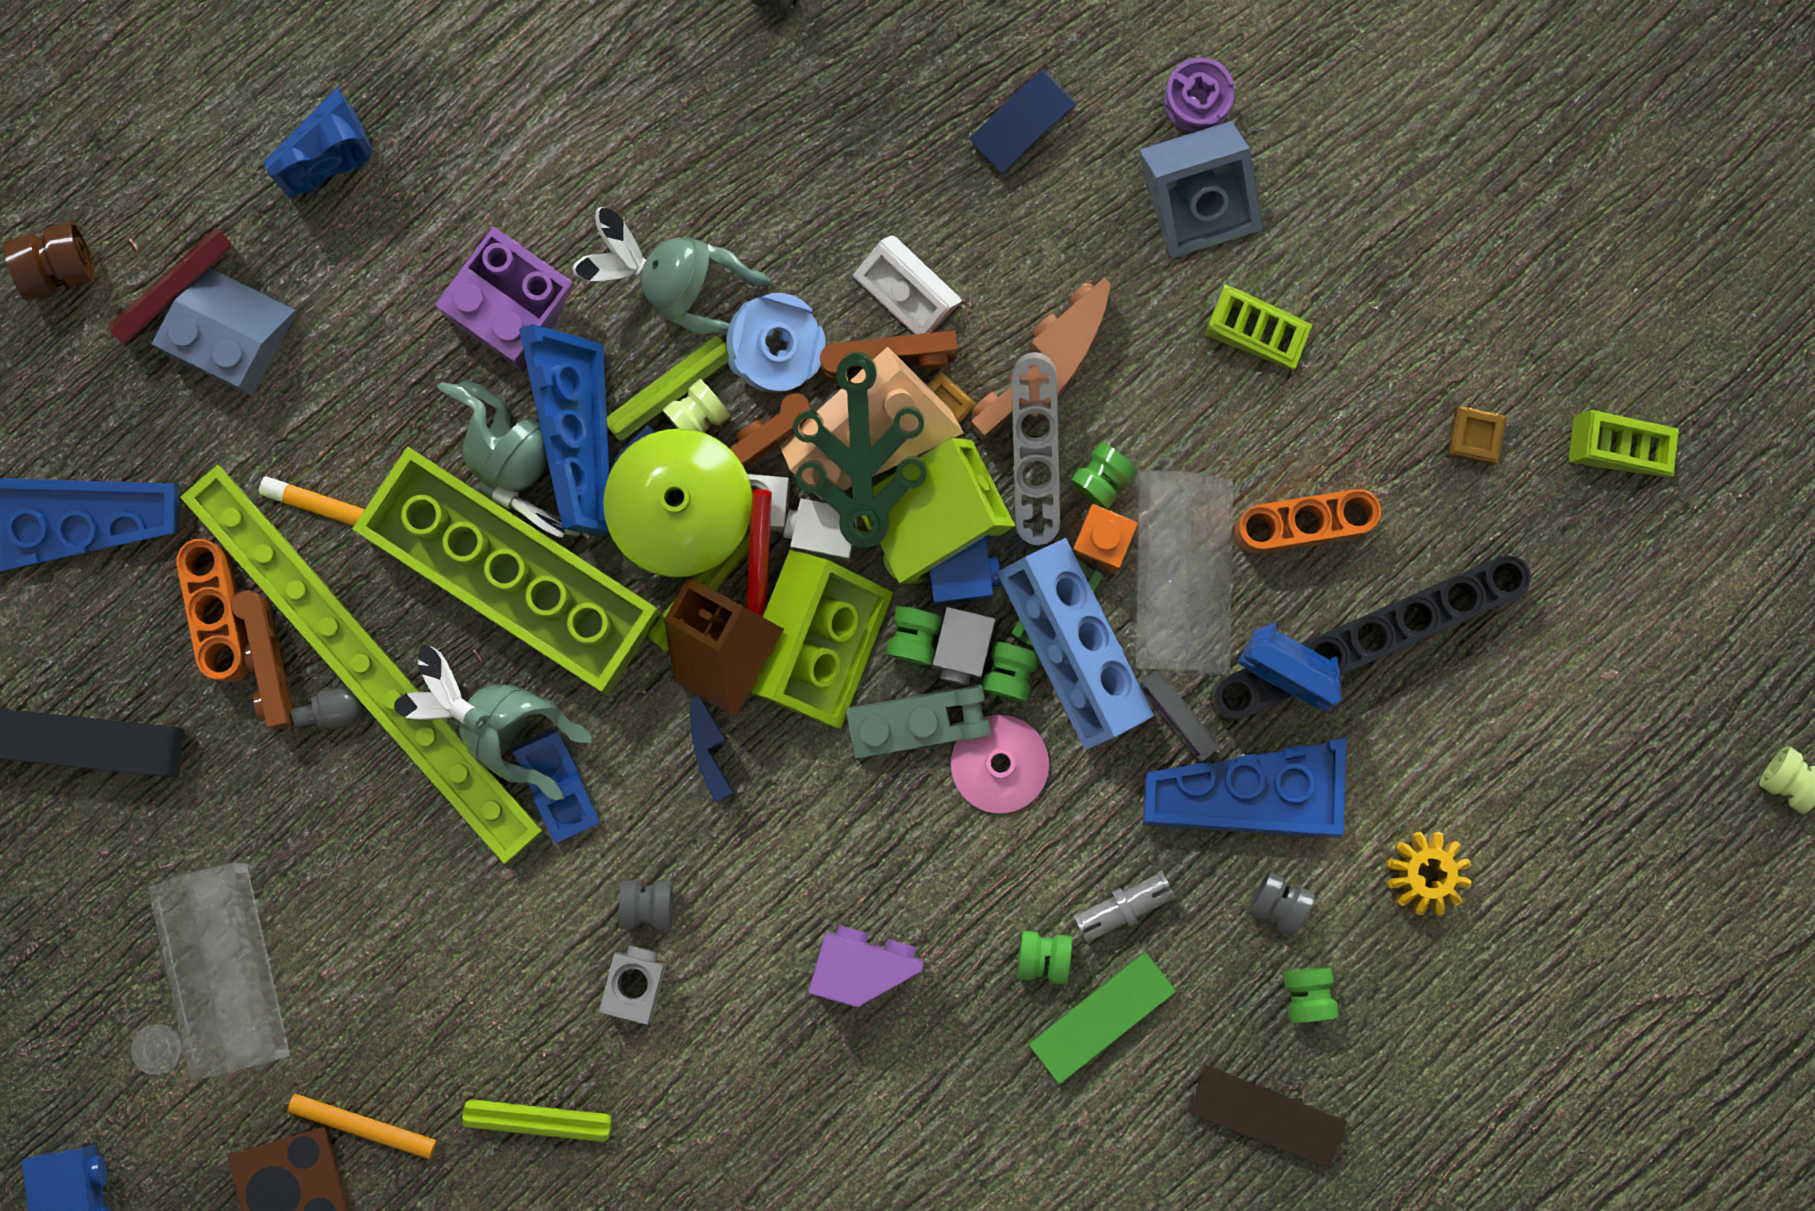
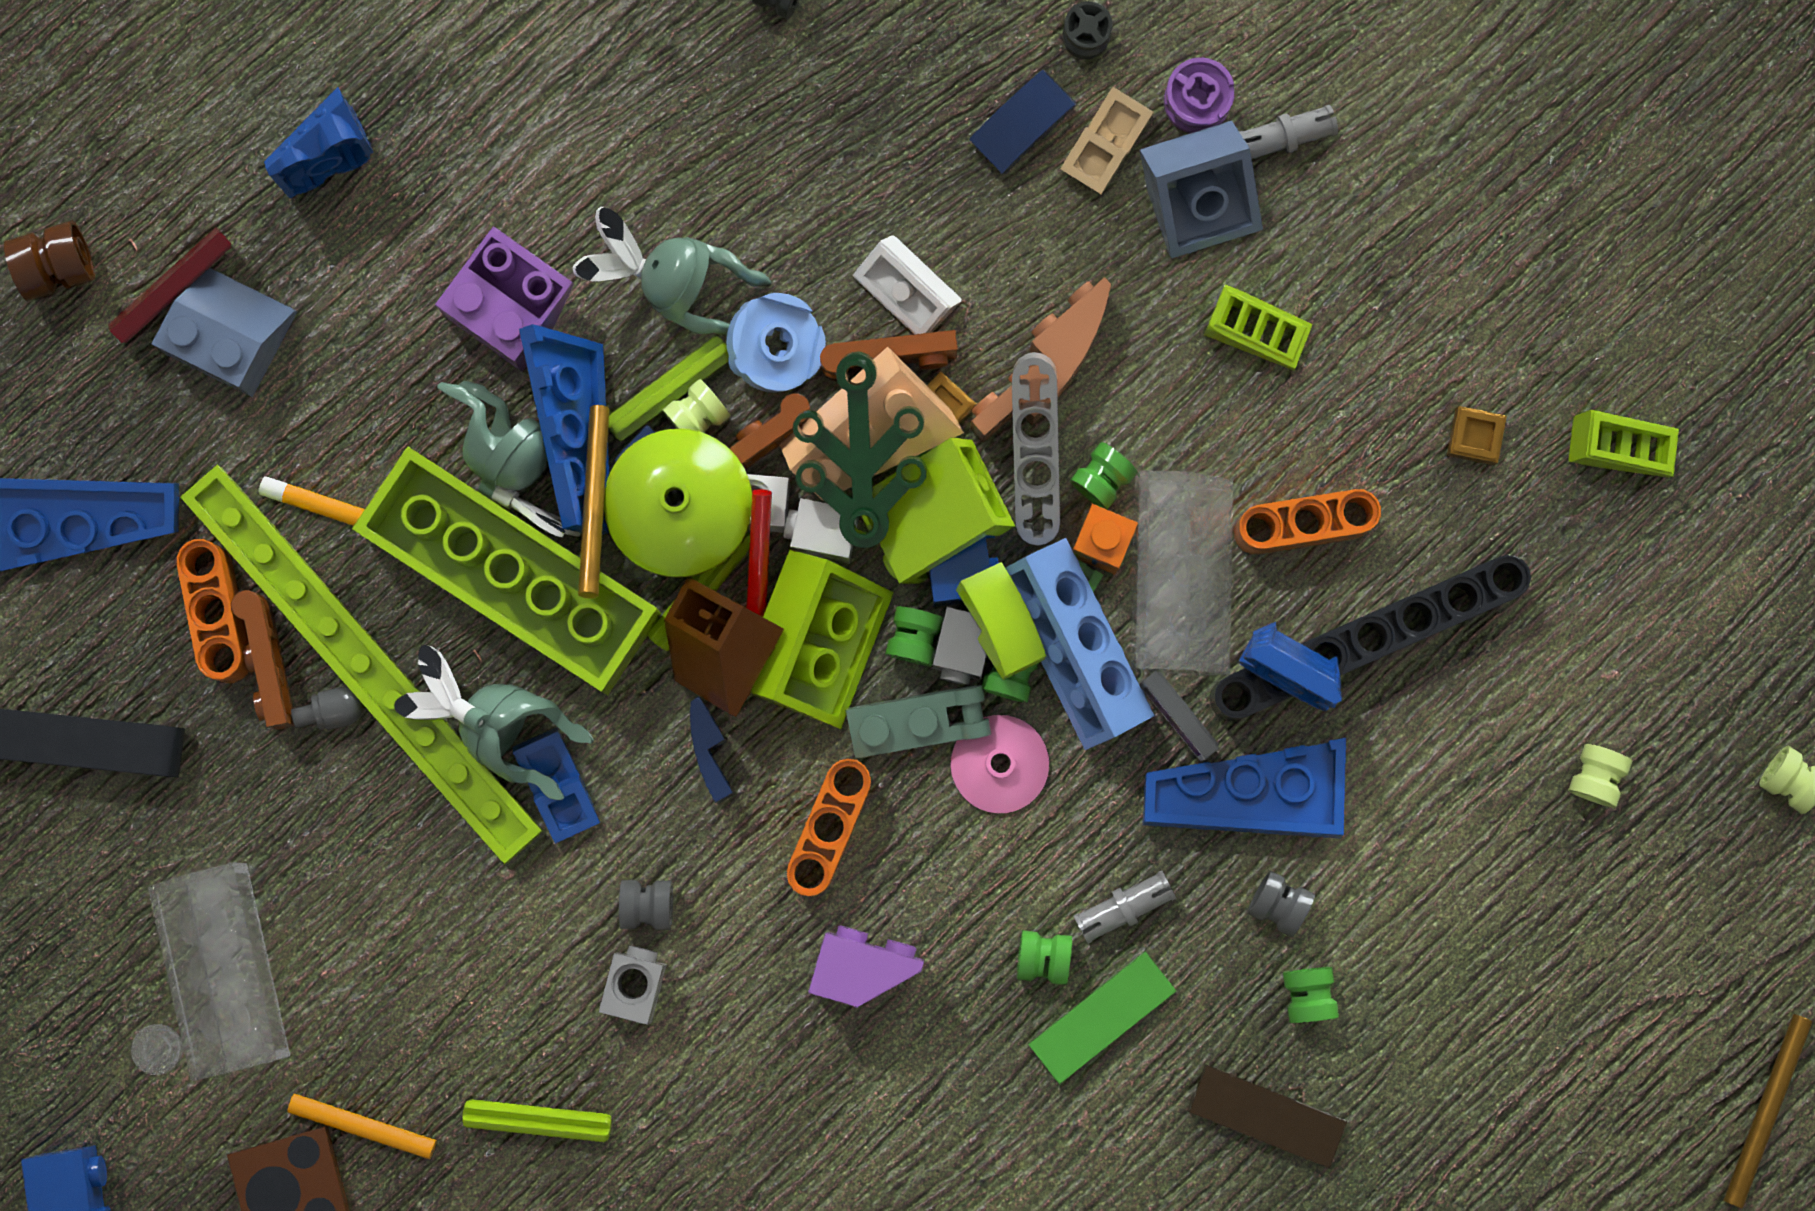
(593, 502): none -> pearl gold bar
(827, 802): none -> orange beam
(1005, 621): none -> lime slope
(1089, 20): none -> pearl dark grey wheel
(1107, 140): none -> tan slope
(1290, 132): none -> light grey pin
(1415, 884): yellow gear -> none
(1600, 775): none -> yellowish green wheel
(1767, 1111): none -> pearl gold bar

